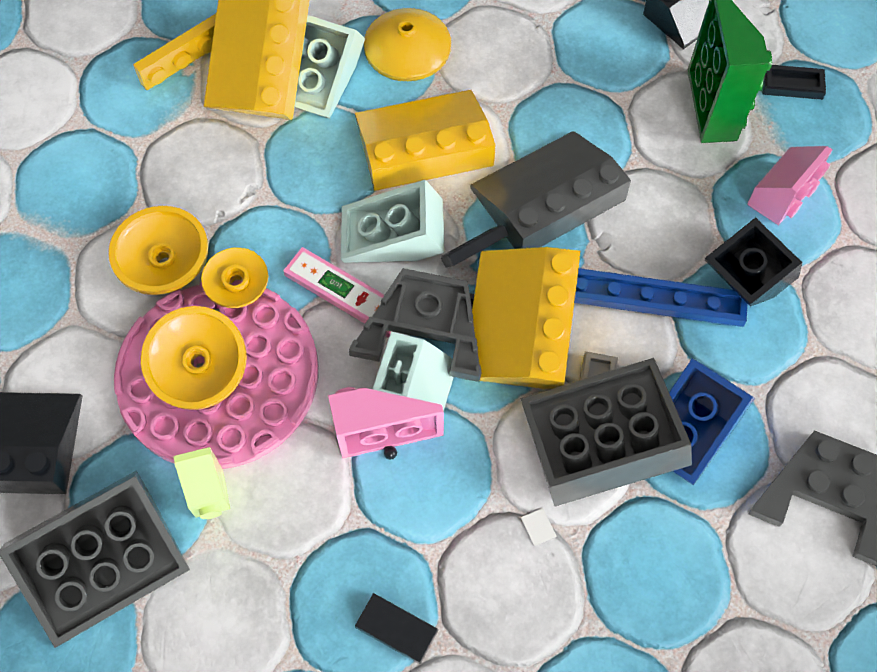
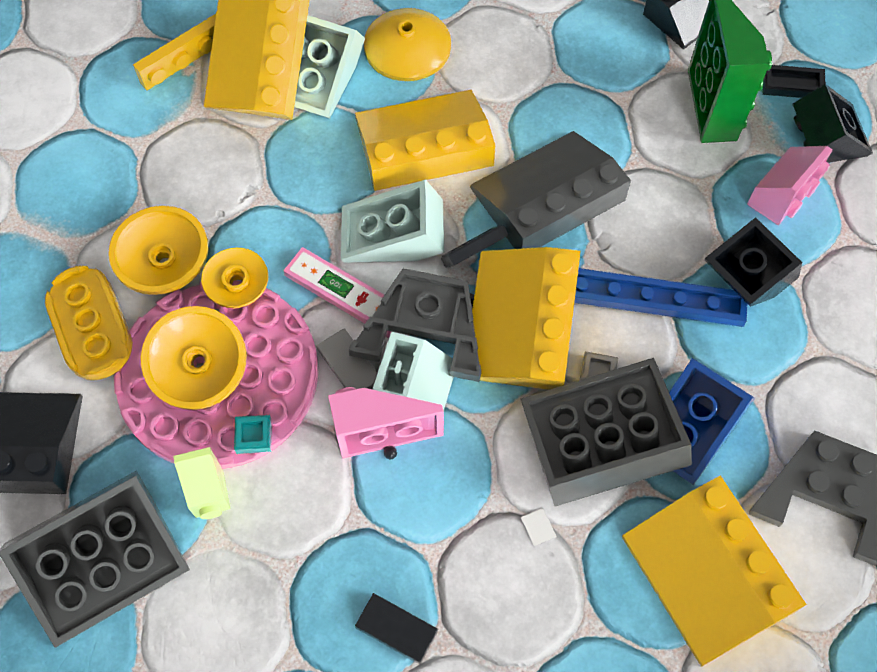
(88, 323): none -> yellow tile
(253, 434): none -> teal tile
(349, 370): none -> light grey tile
(712, 571): none -> yellow slope
(831, 122): none -> black slope

